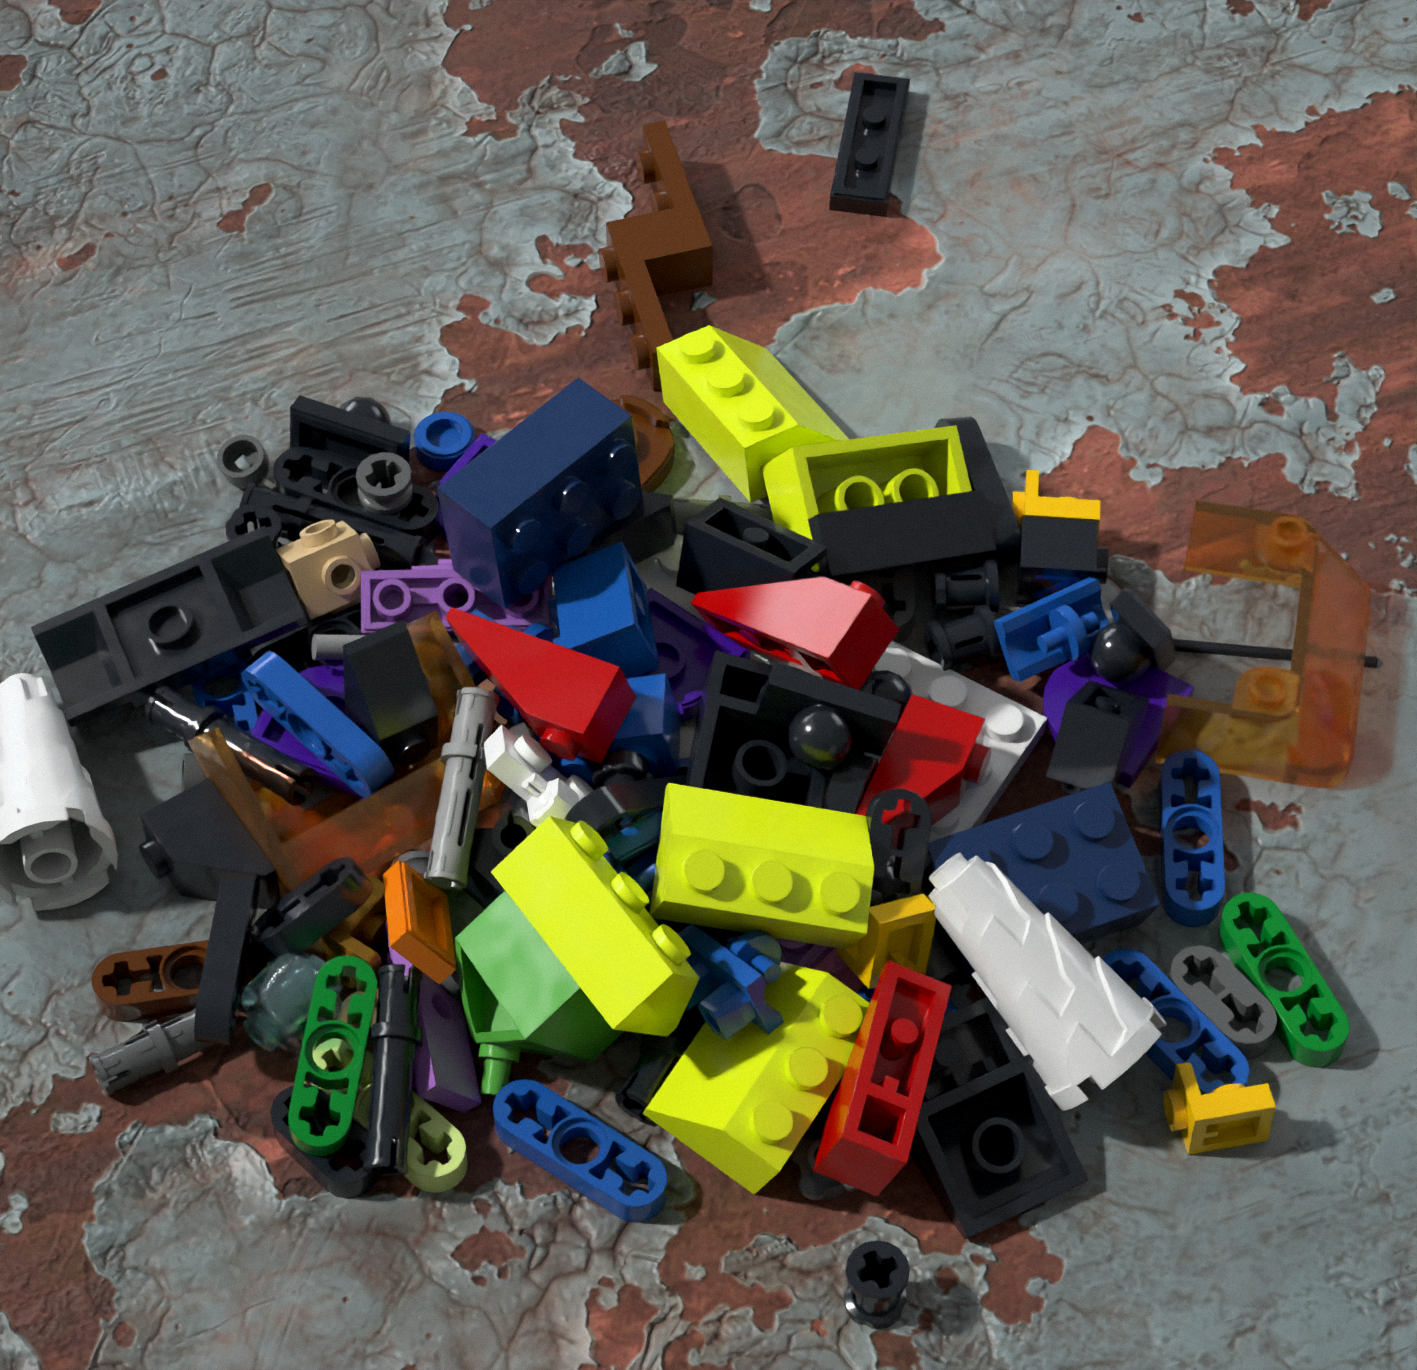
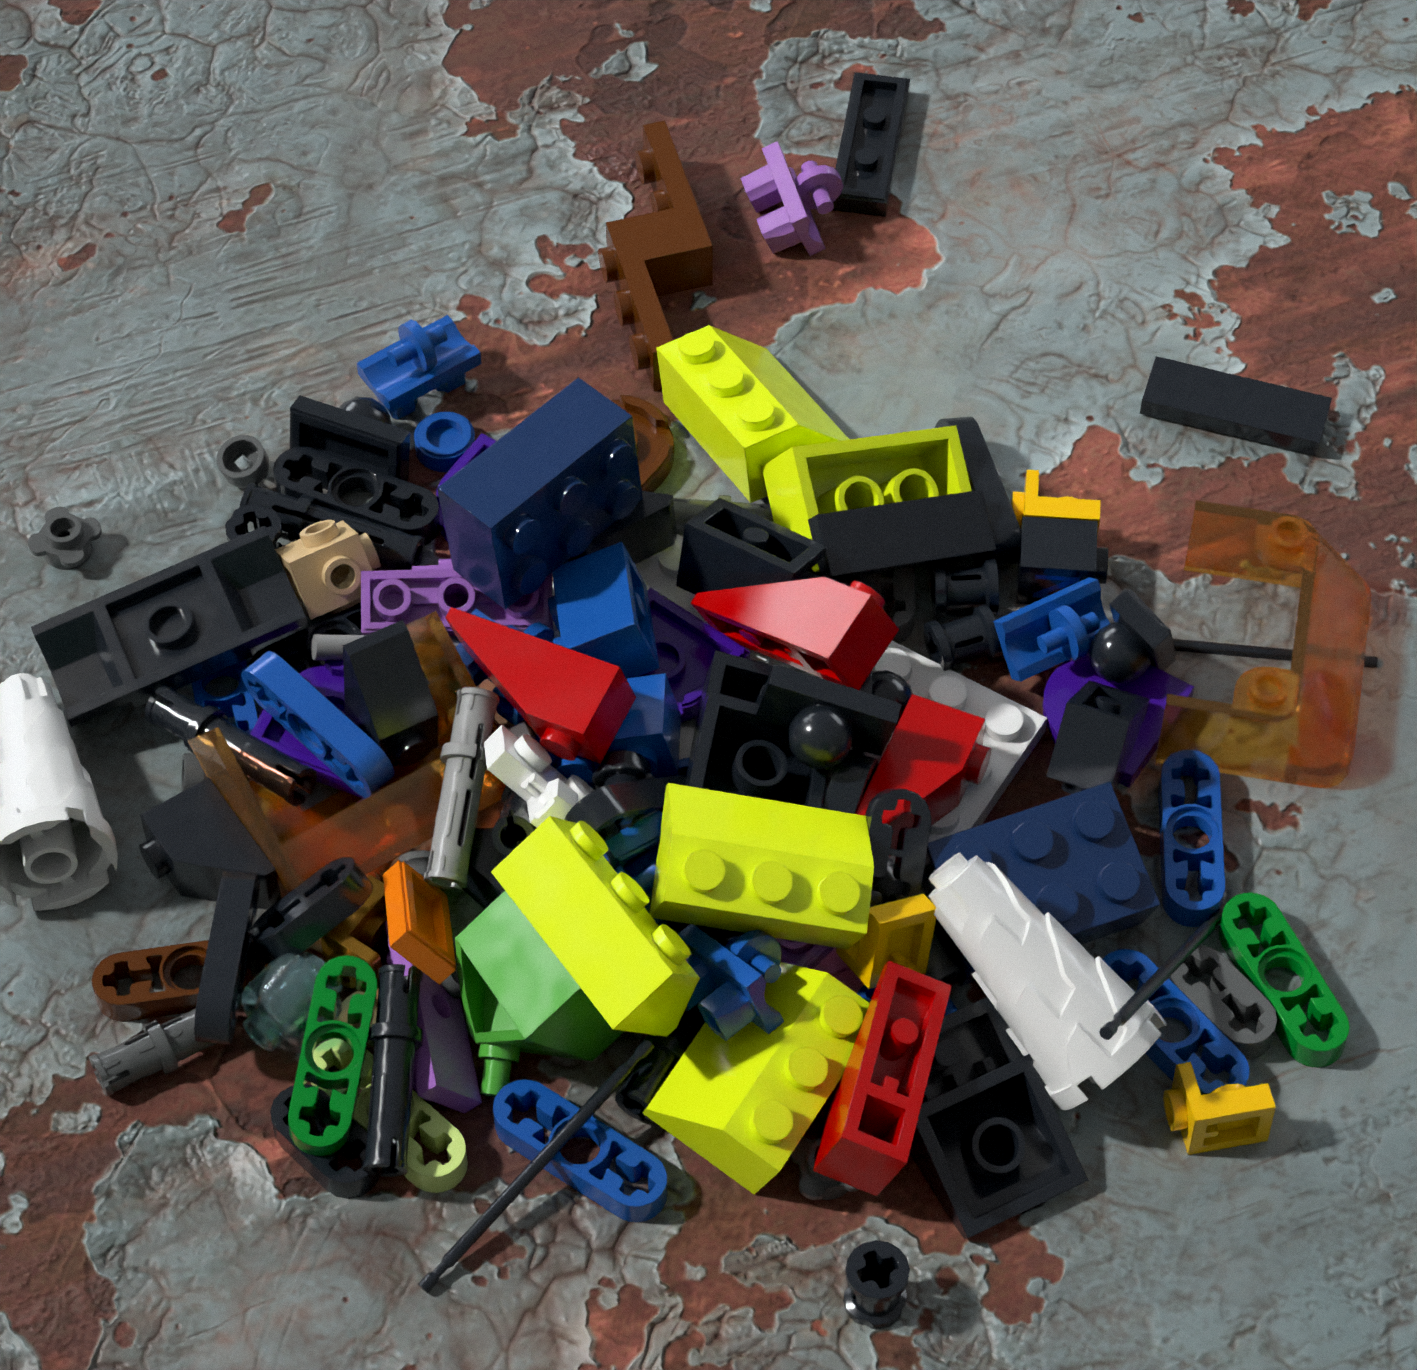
(67, 551): none -> dark grey plate
(388, 467): dark grey bush -> none
(418, 364): none -> blue hips
(536, 1166): none -> black piece
(776, 183): none -> medium lavender hips
(1161, 976): none -> black piece
(1235, 405): none -> black tile

